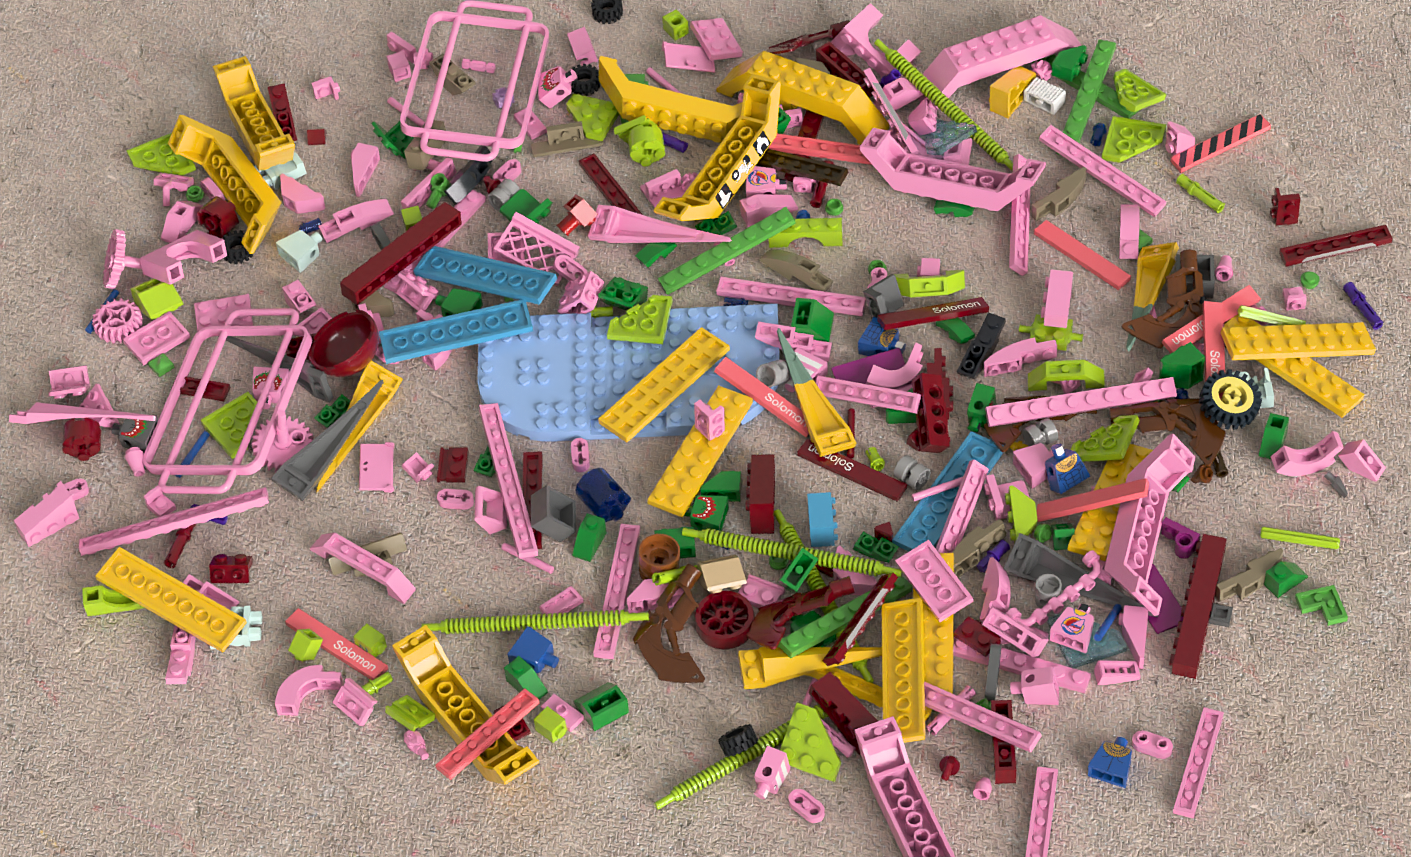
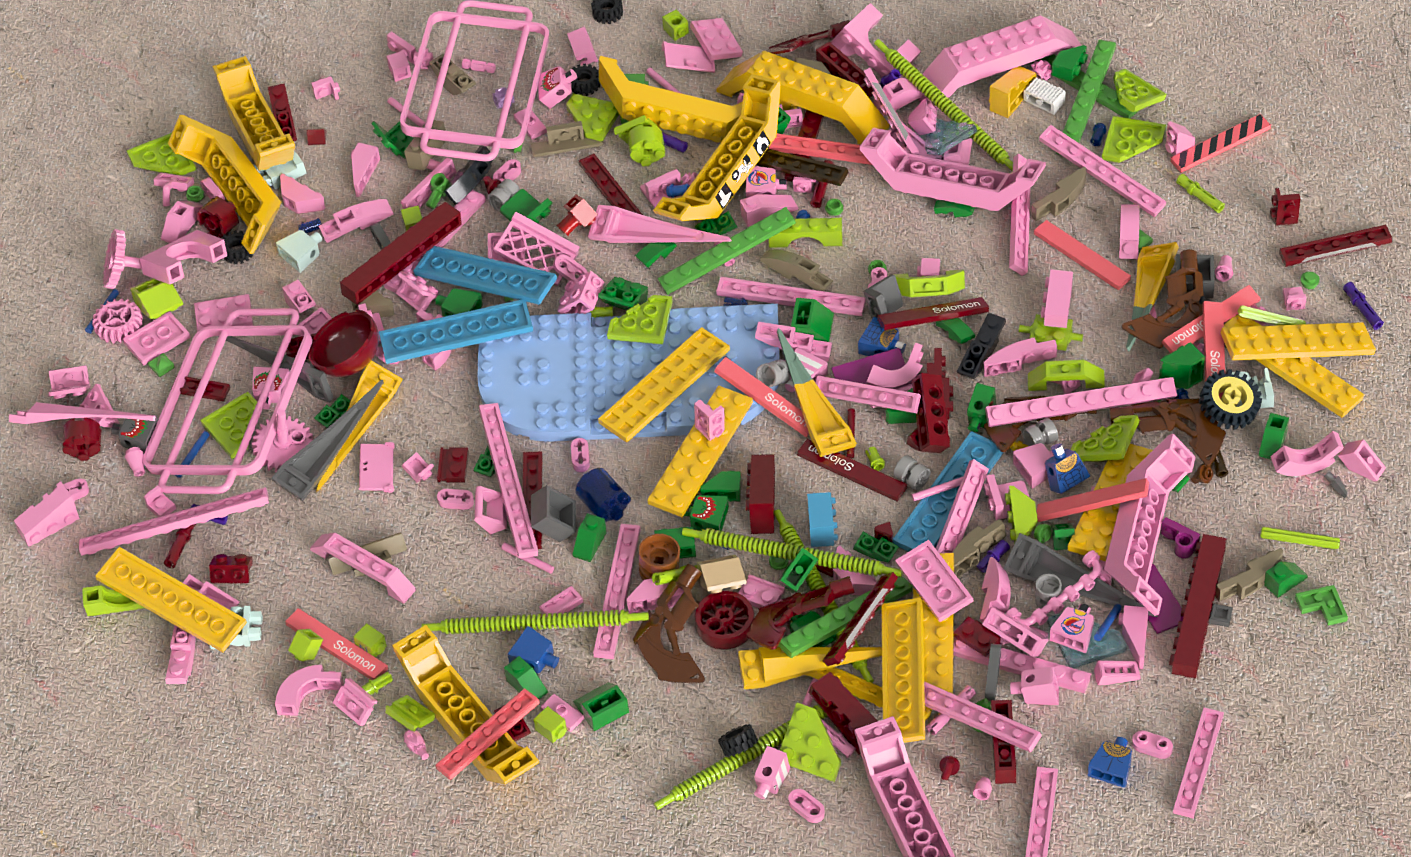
(676, 190): none -> blue pin

